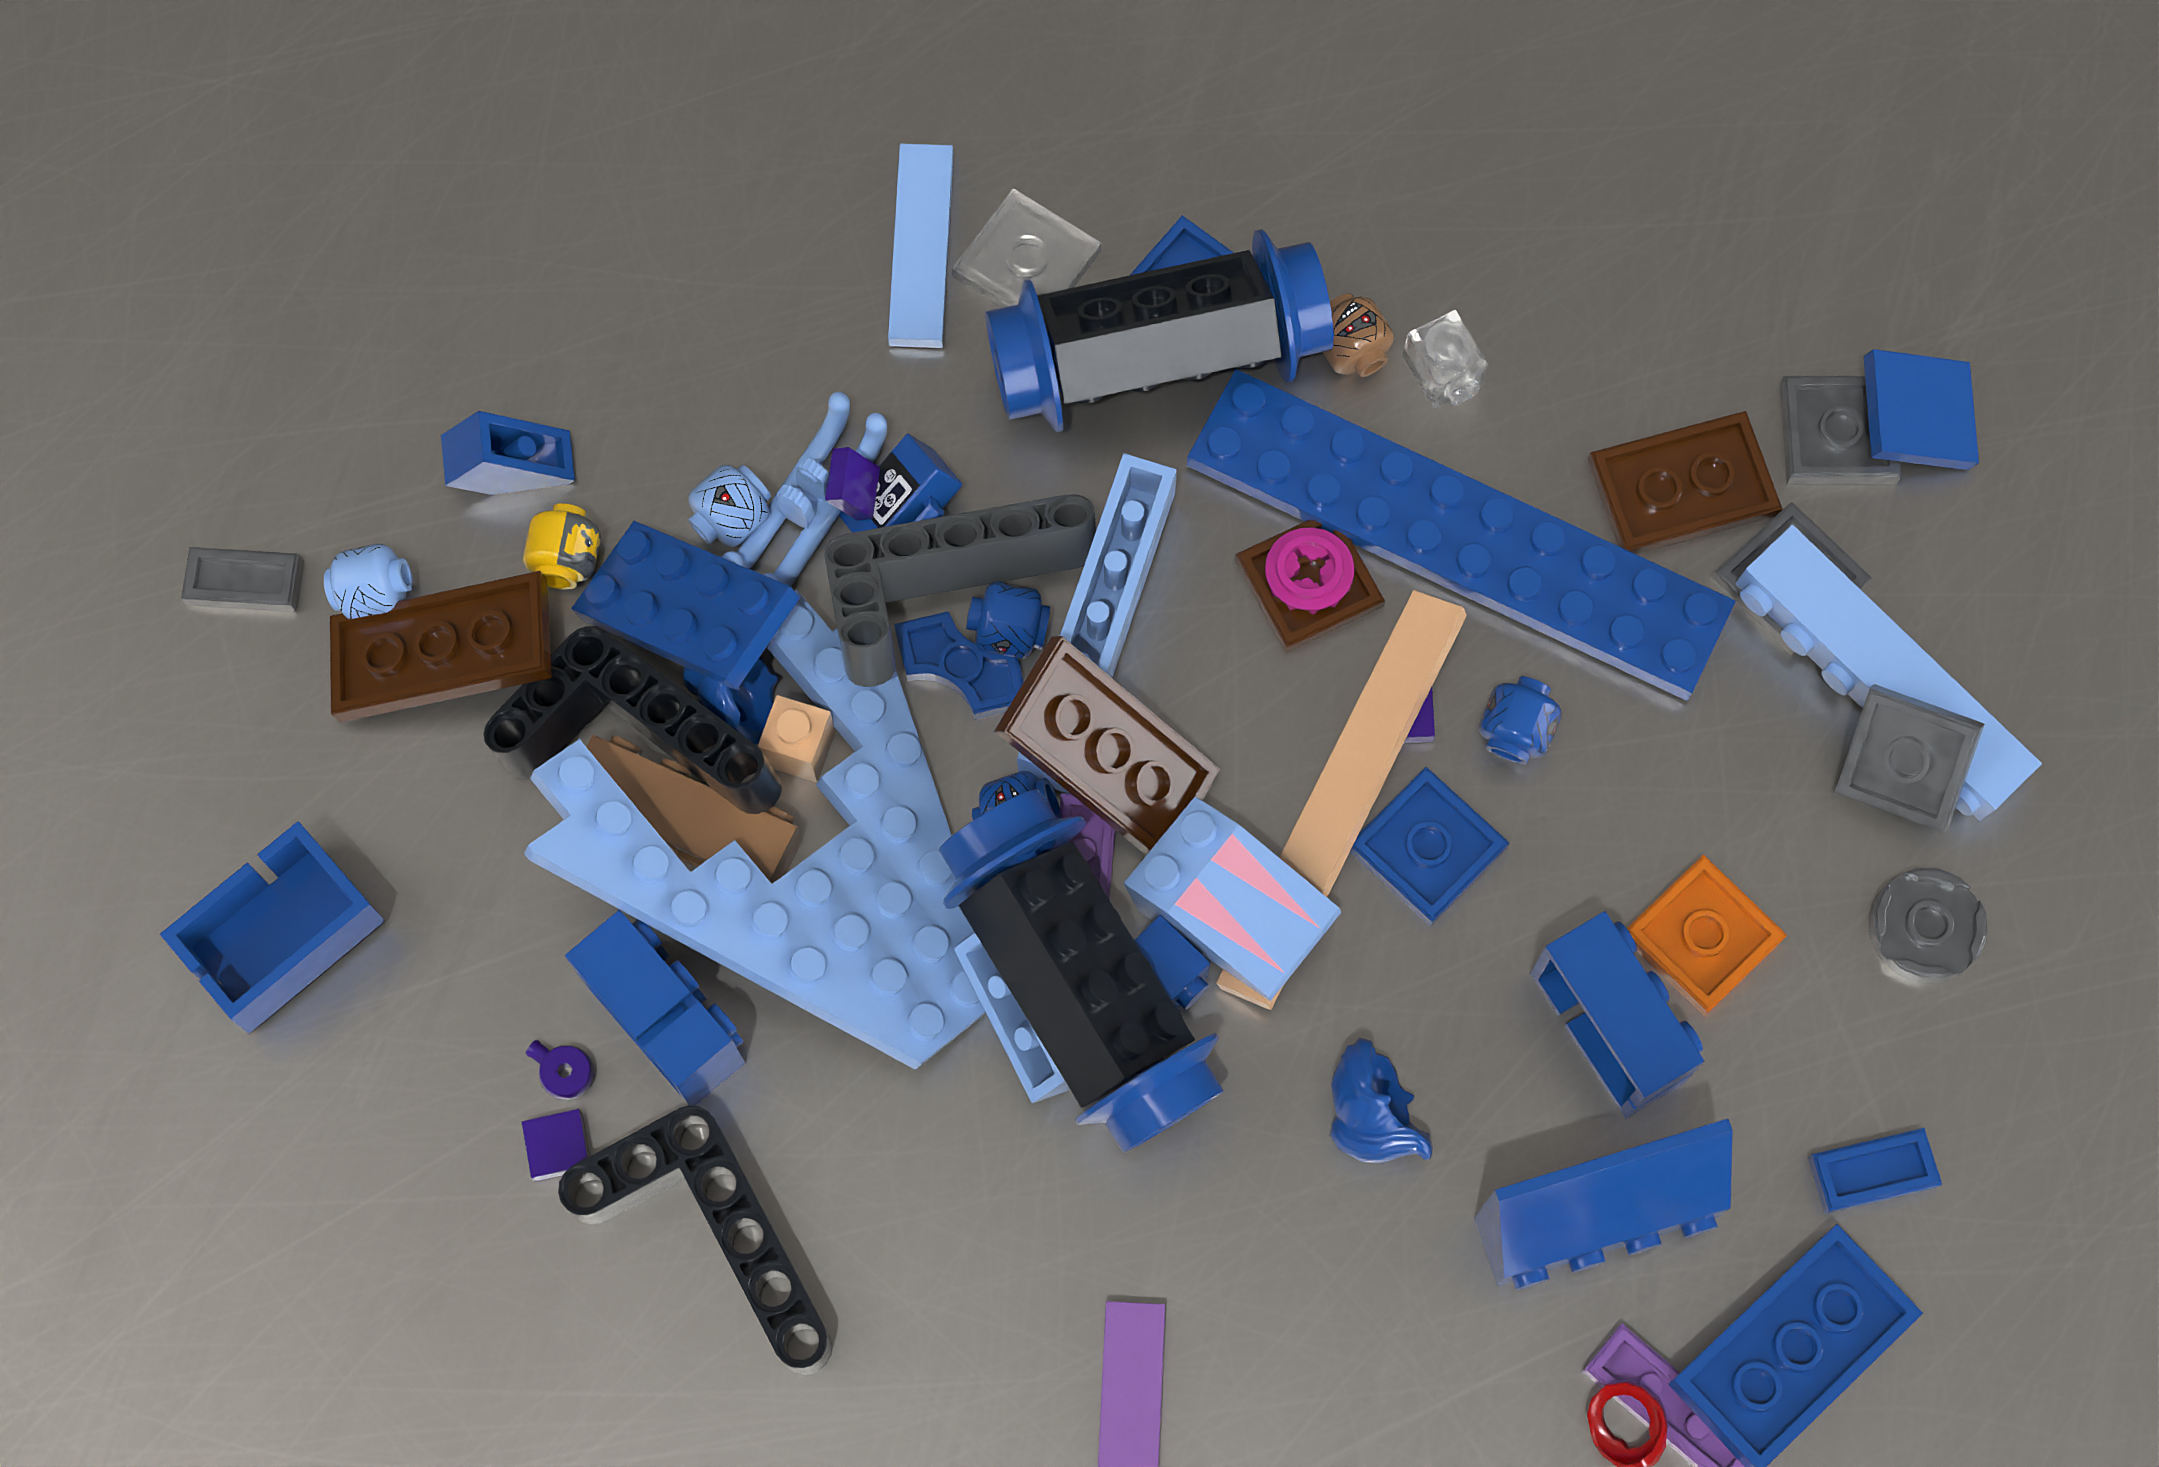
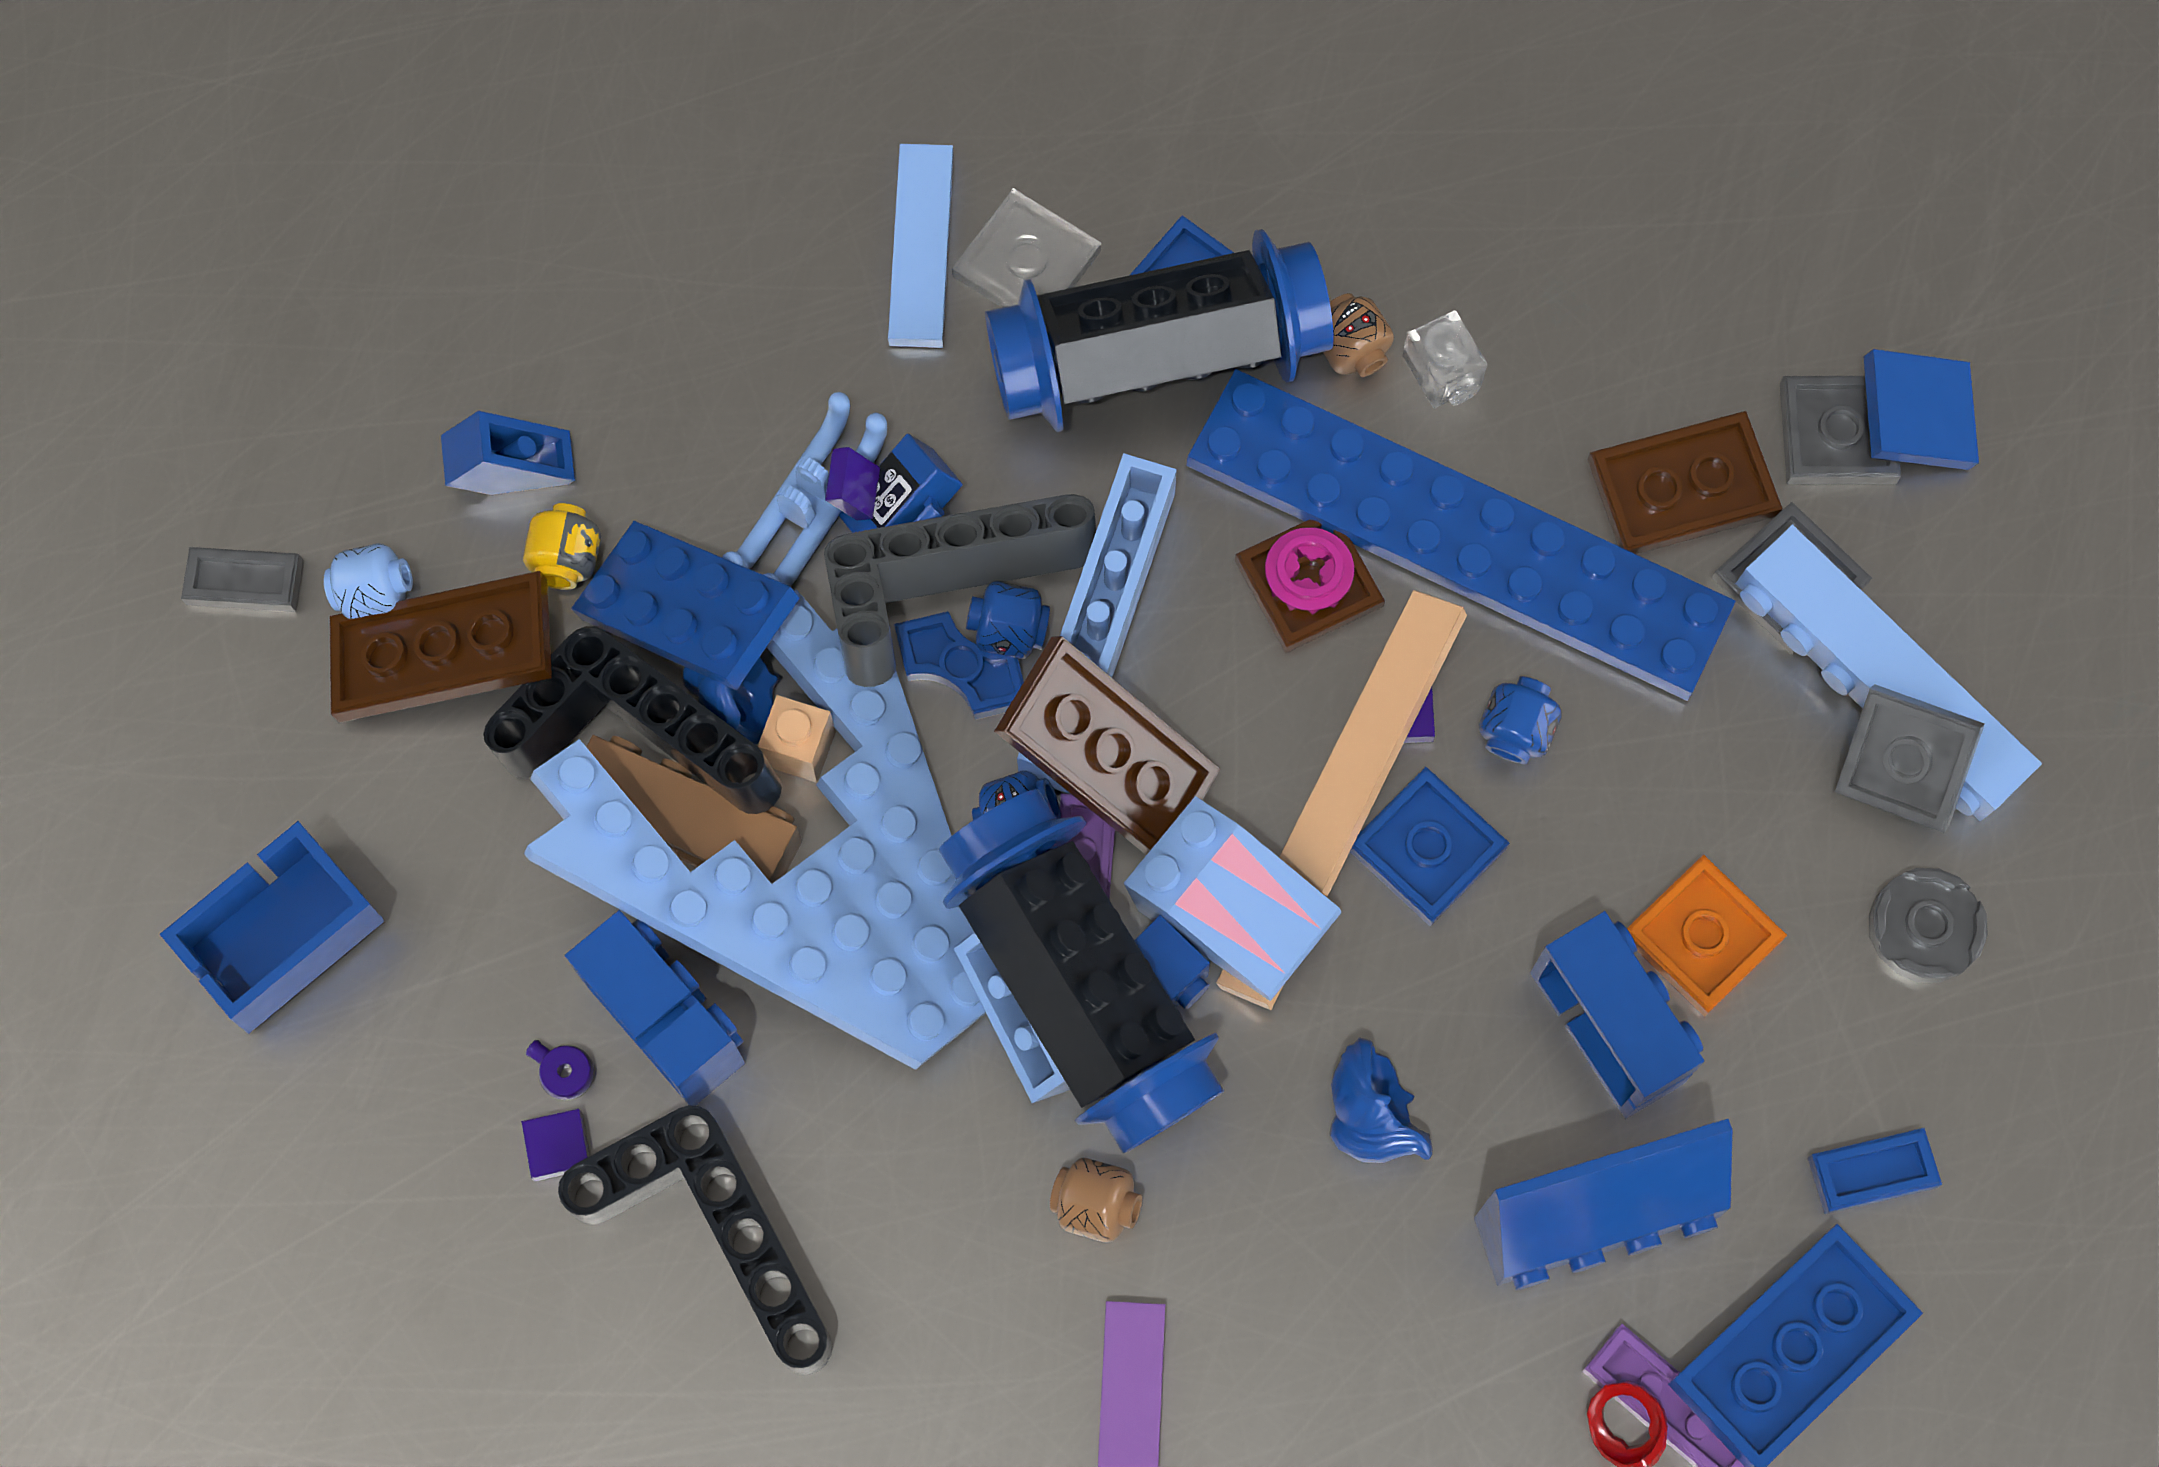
(728, 505): light blue head -> none
(1095, 1200): none -> medium nougat head

